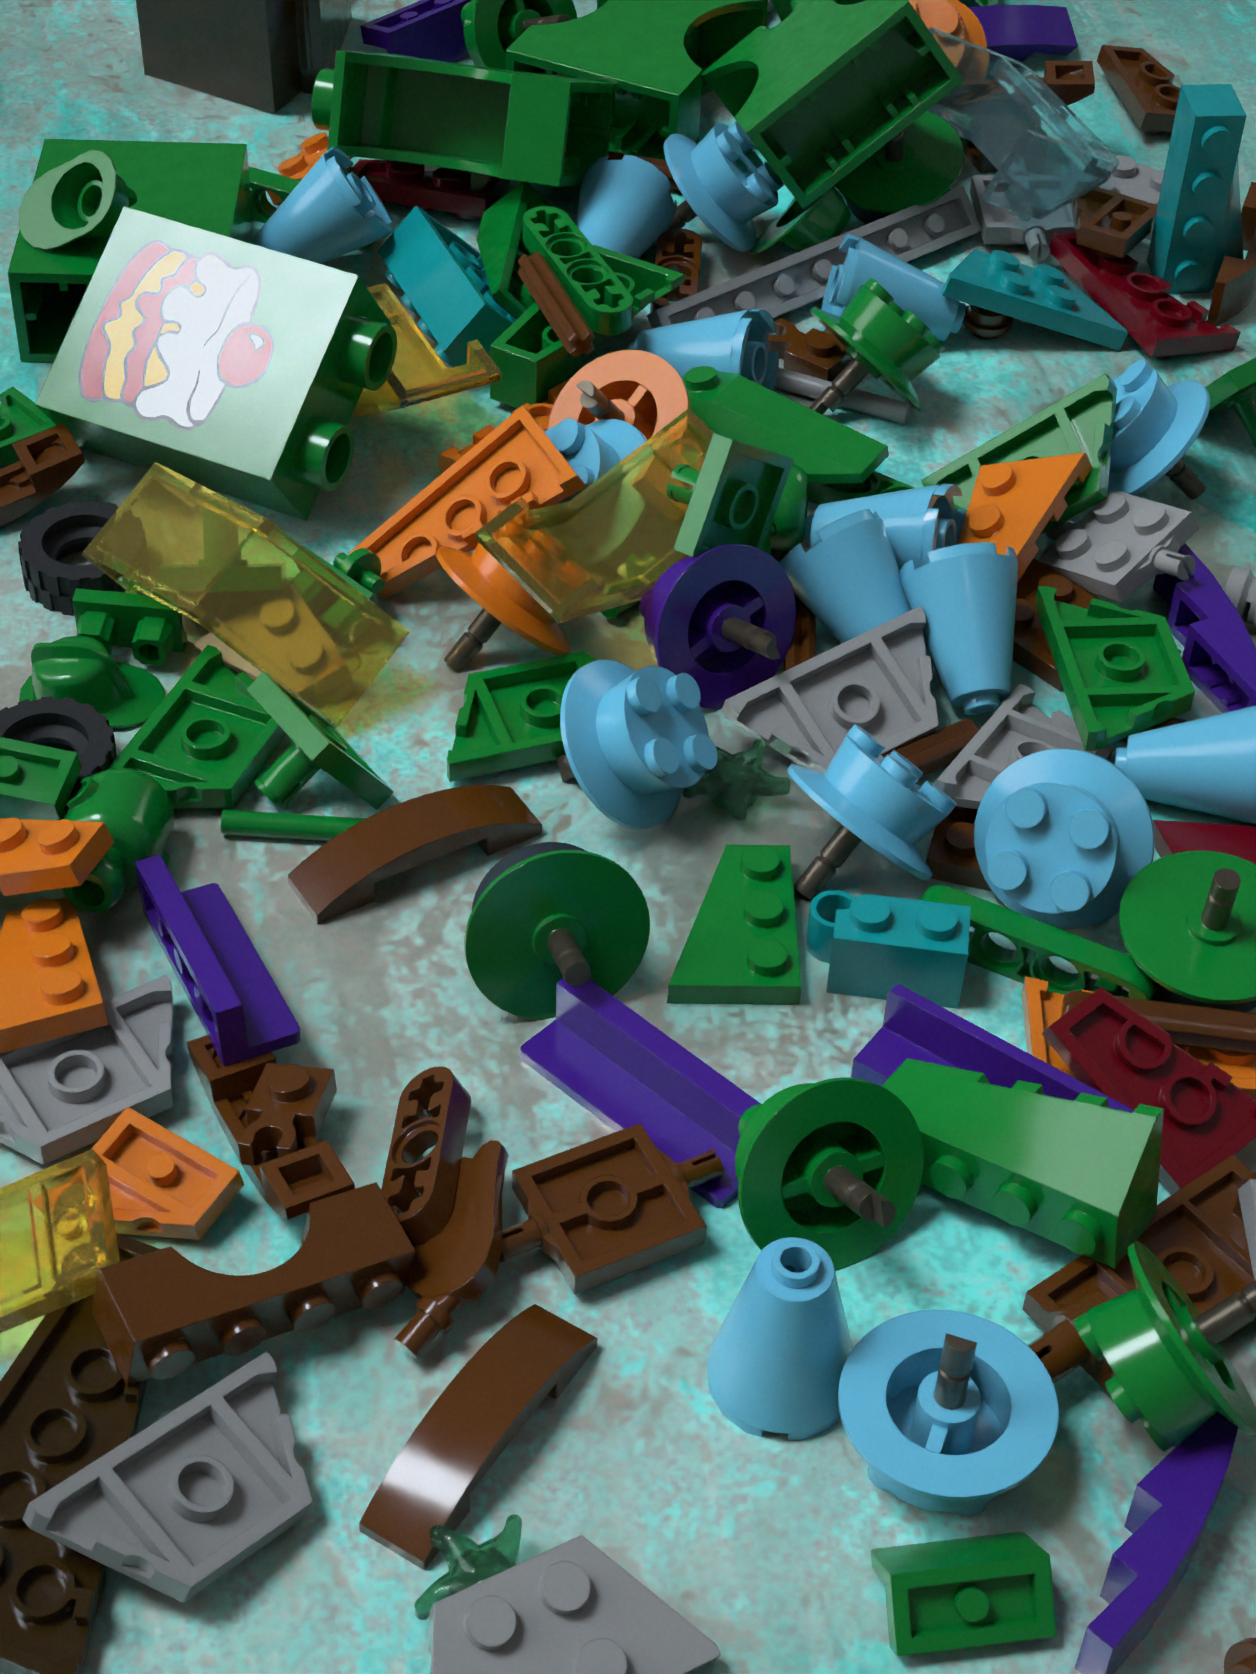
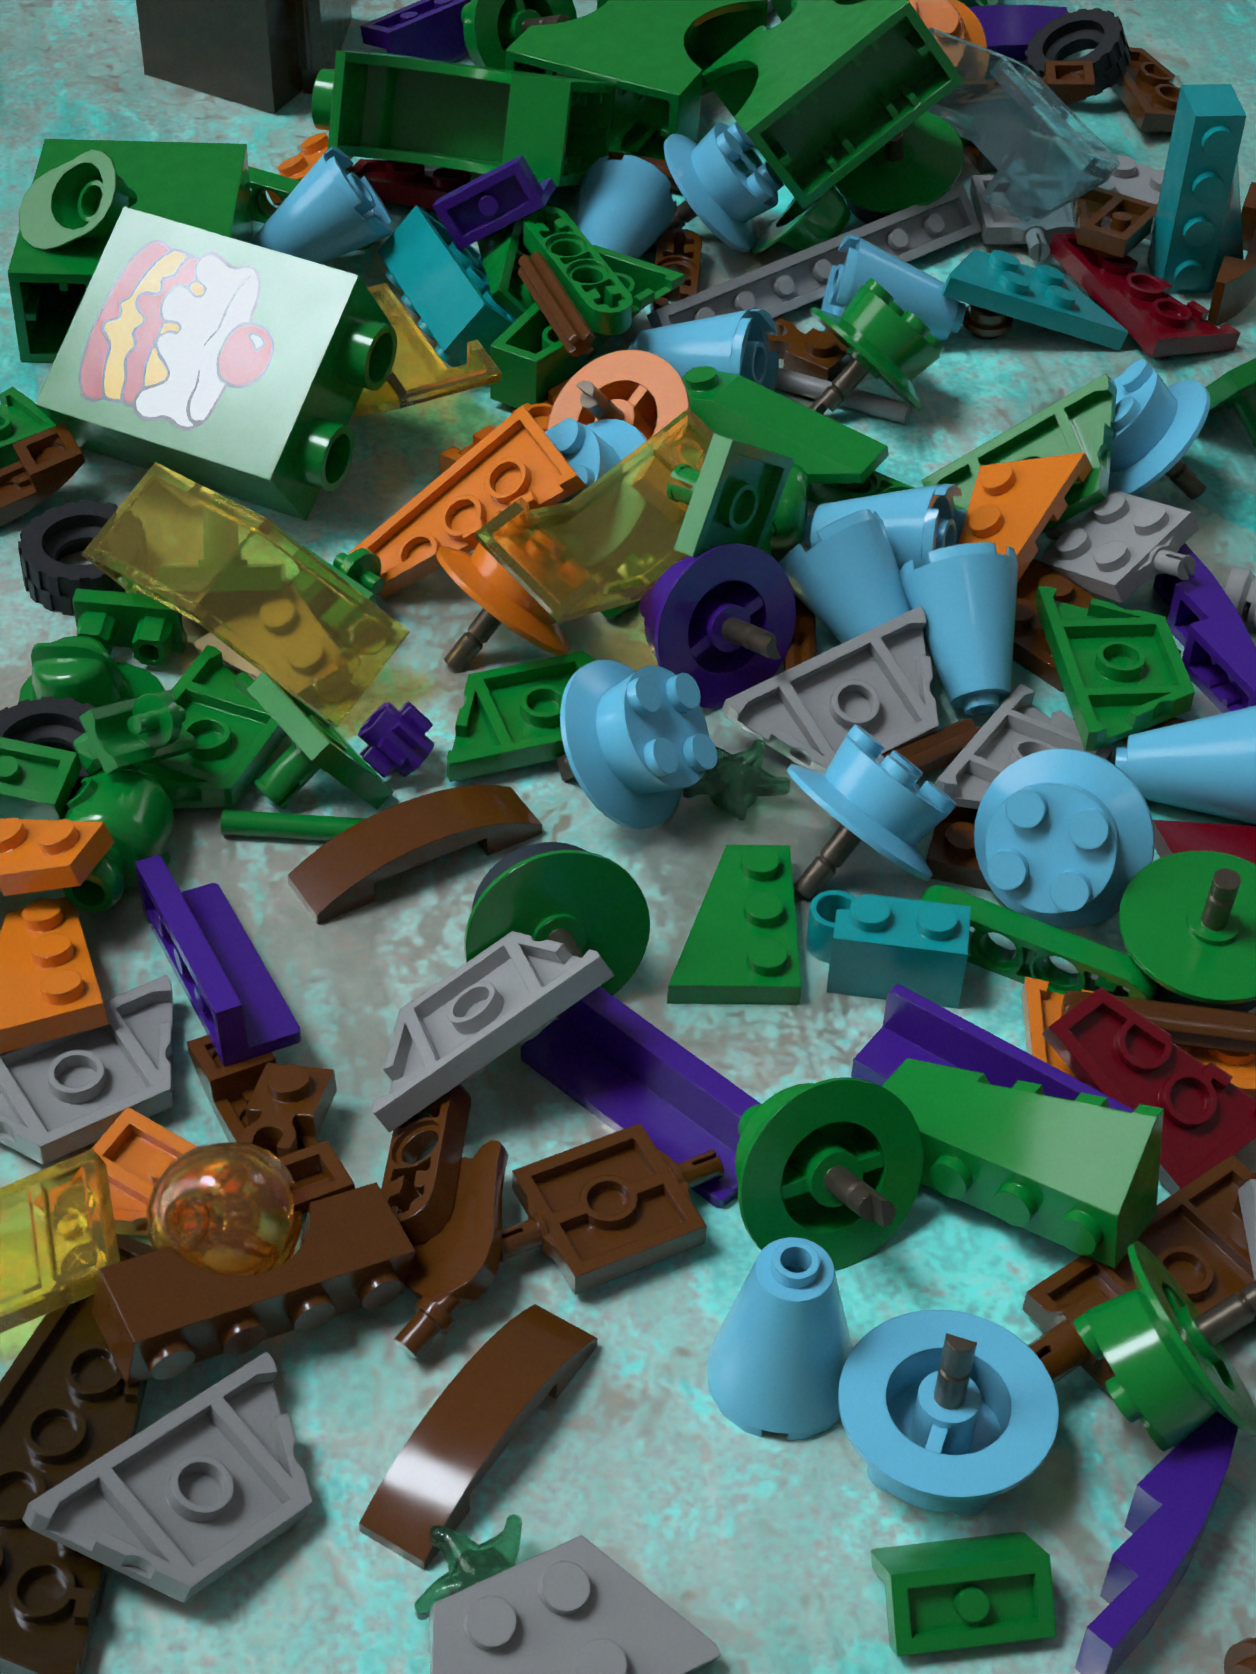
(133, 733): none -> green hips
(226, 1209): none -> clear orange cylinder
(396, 739): none -> dark purple gear
(479, 1015): none -> light grey wing
(492, 202): none -> dark purple panel
(1080, 32): none -> black tyre

